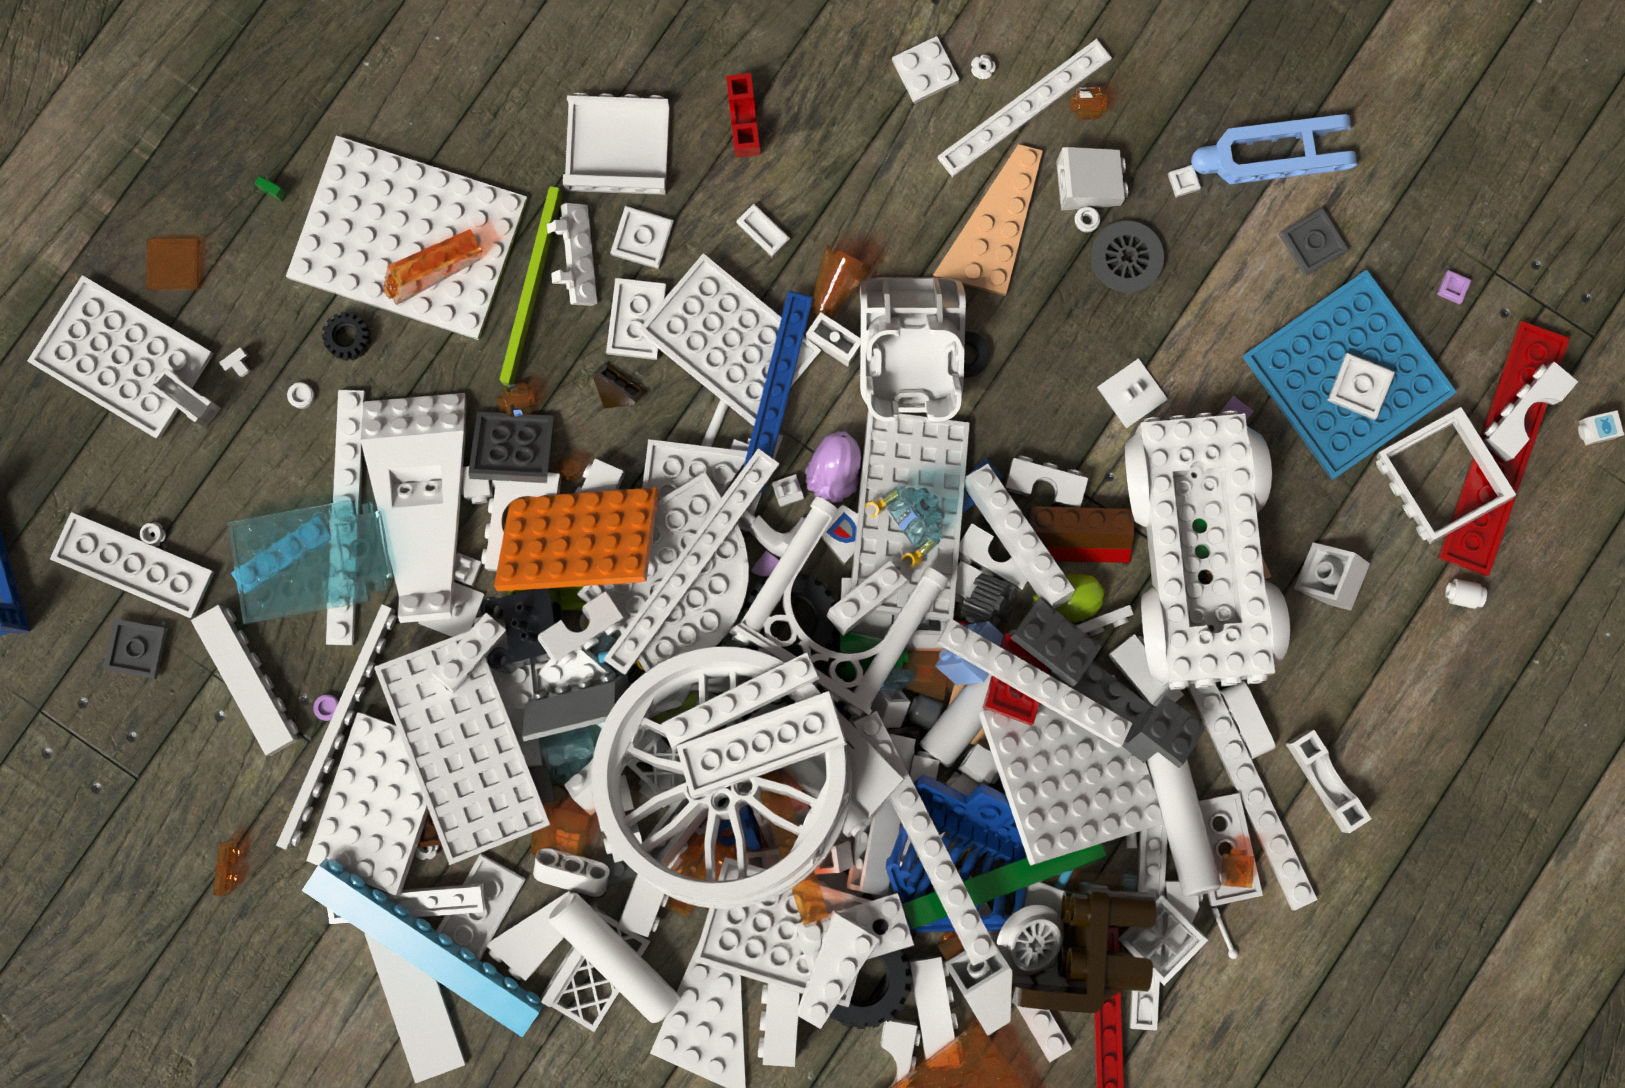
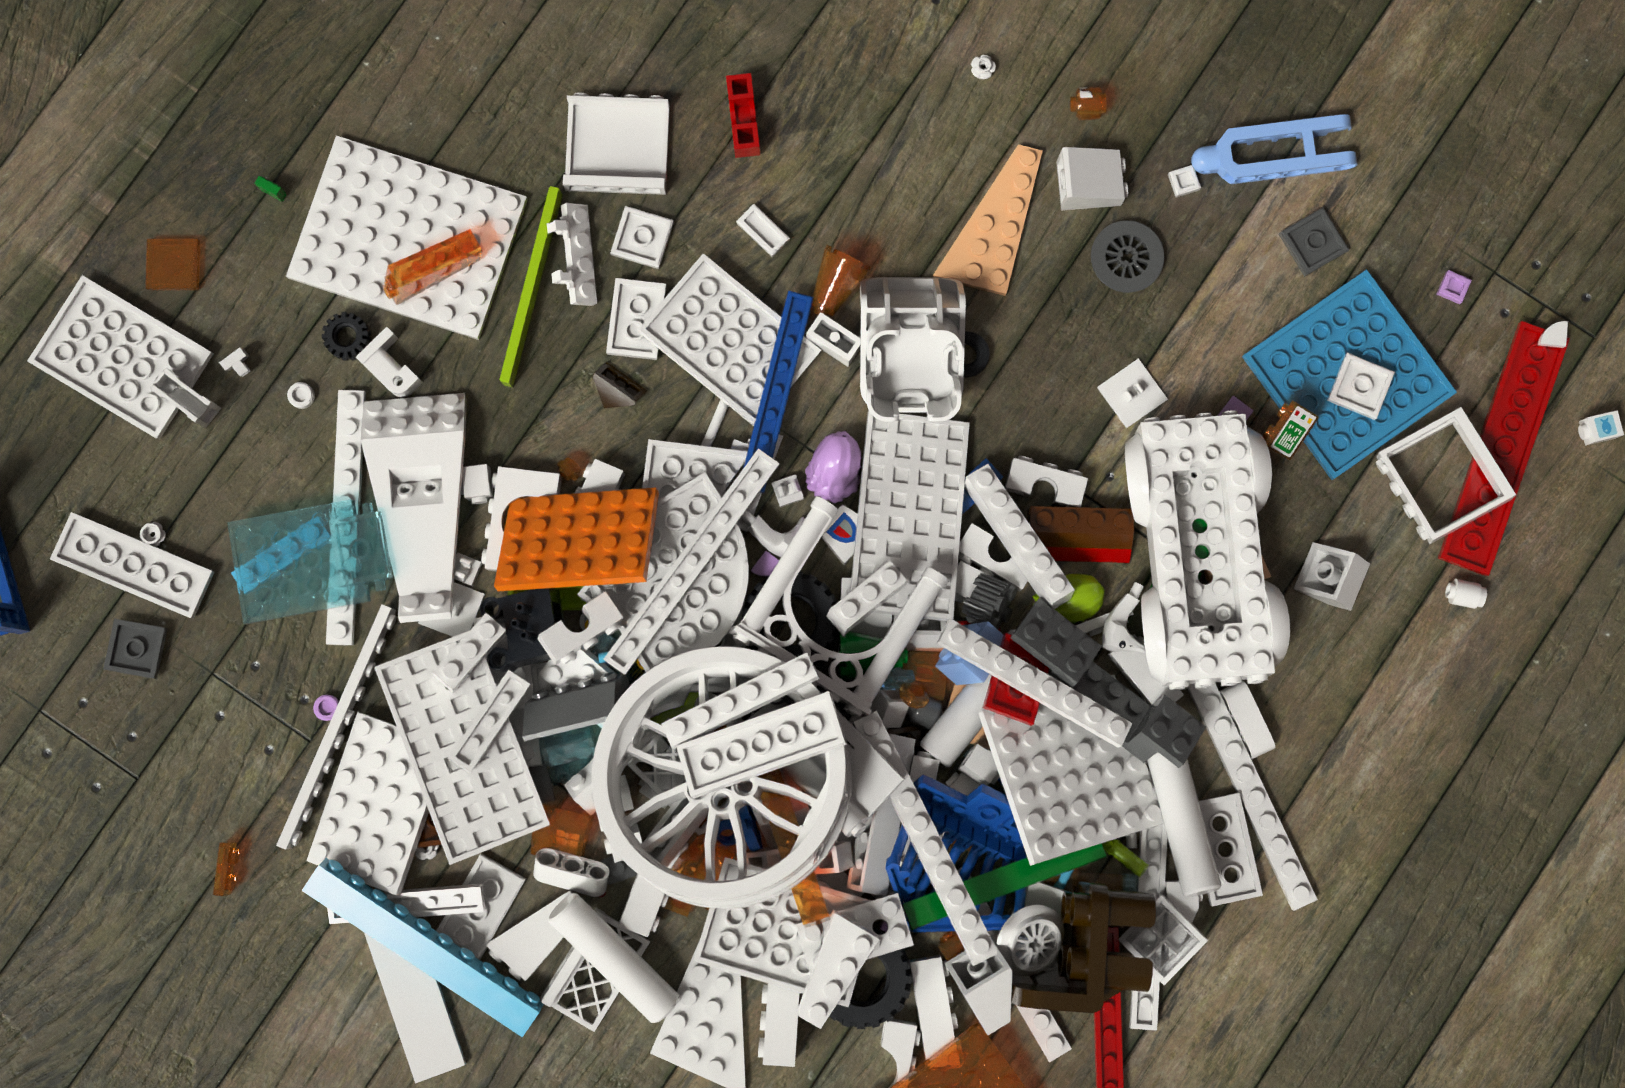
(245, 680): white brick -> none
(386, 368): none -> white piece
(489, 721): none -> white plate
(511, 447): dark grey plate -> none
(517, 399): clear orange head -> none
(914, 695): none -> clear orange piece
(916, 515): clear light blue torso -> none
(925, 69): white plate -> none
(1024, 108): white tile -> none
(1092, 214): white plate -> none
(1115, 633): none -> white animal
(1125, 856): none -> lime piece
(1233, 953): white hinge -> none
(1237, 869): clear orange brick -> none
(1290, 430): none -> slope
(1335, 795): white arch -> none
(1509, 434): white arch -> none
(1554, 335): none -> white tile

